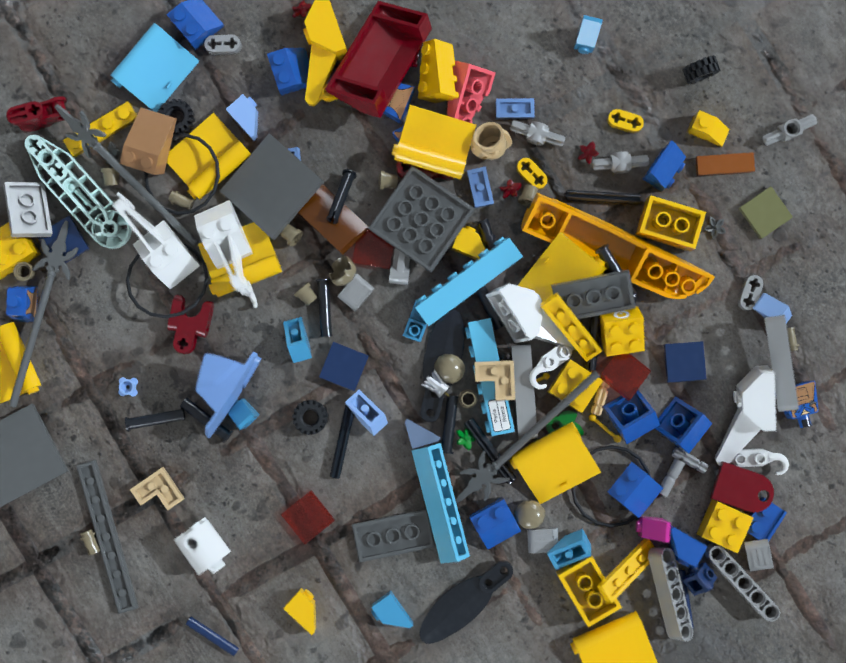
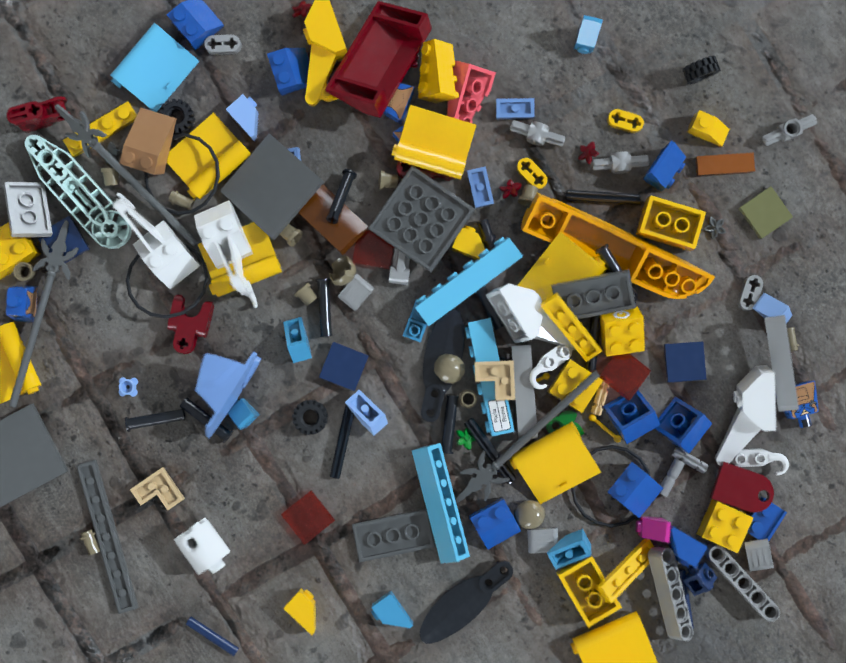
(418, 435): sand blue slope -> none
(436, 385): flat silver piece -> none
(490, 141): tan helmet -> none

